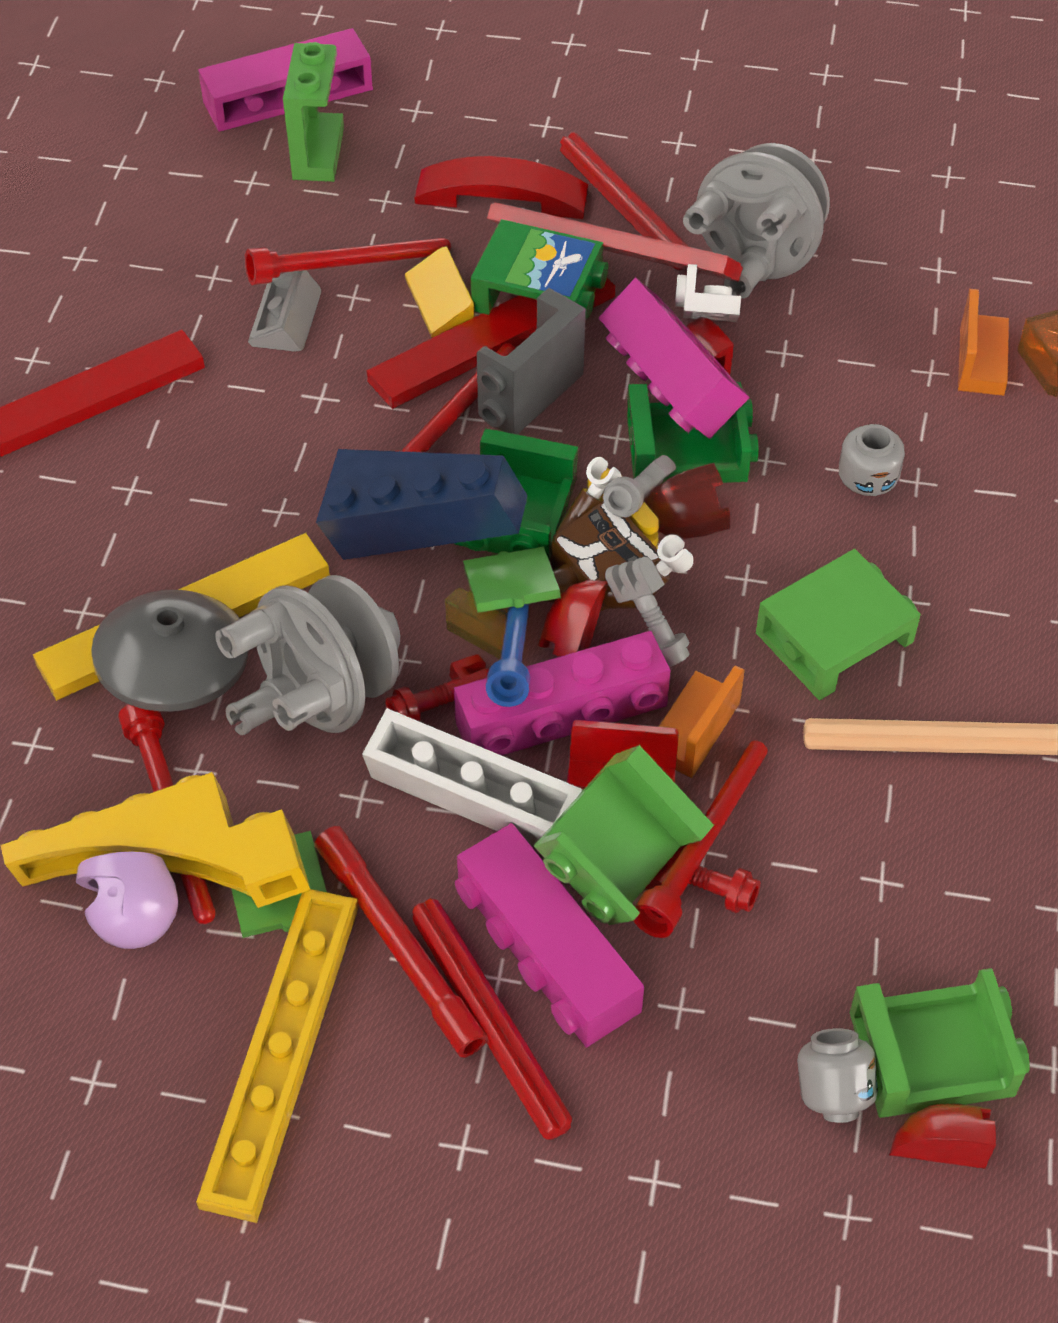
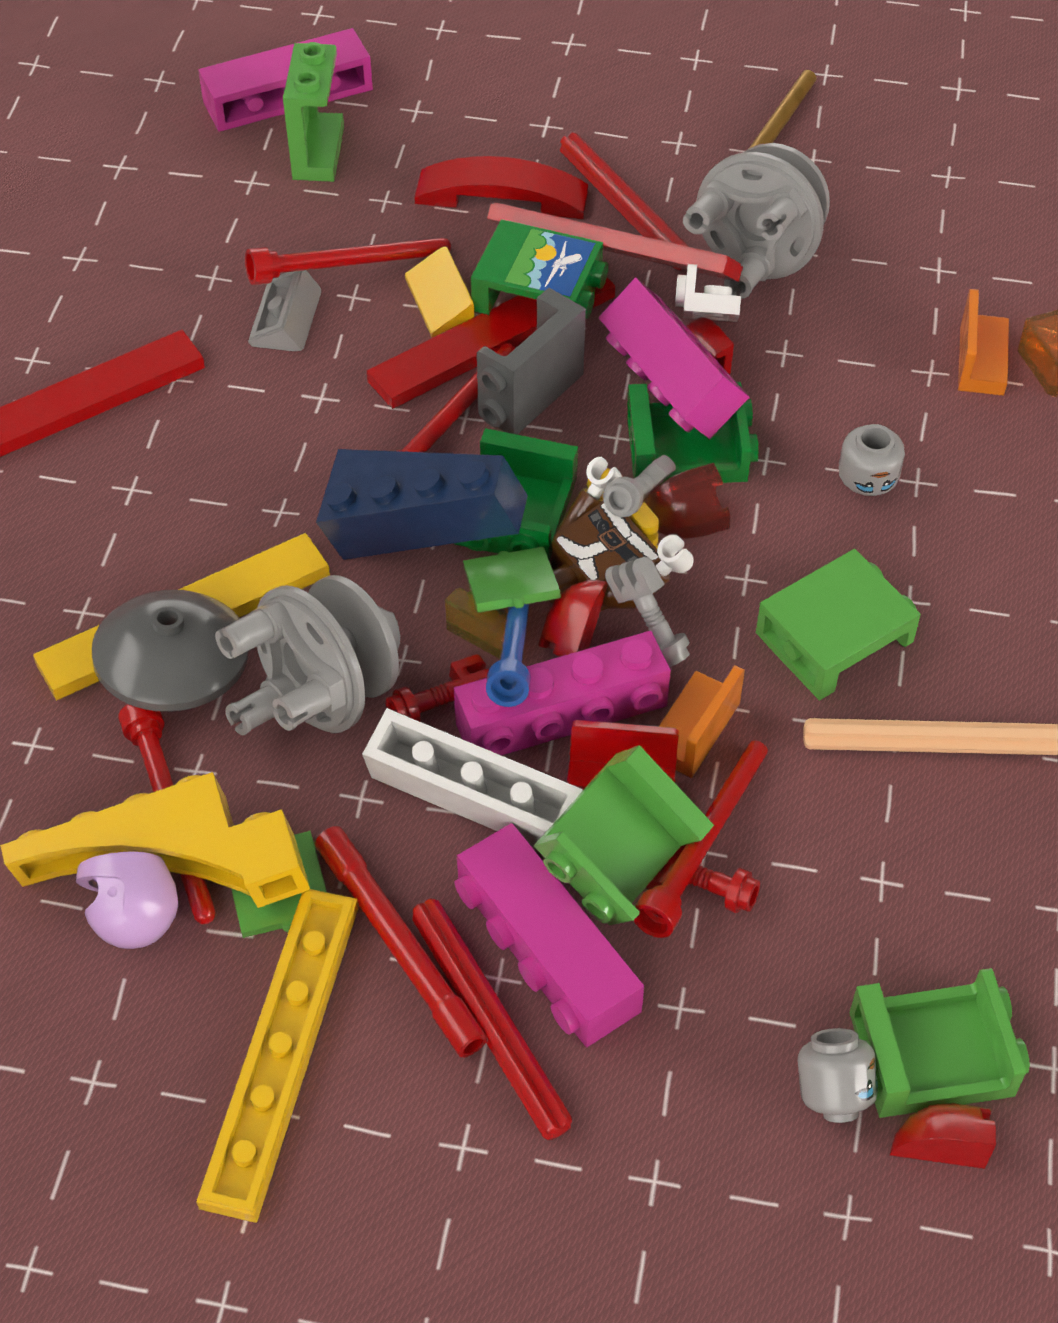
(786, 108): none -> pearl gold bar

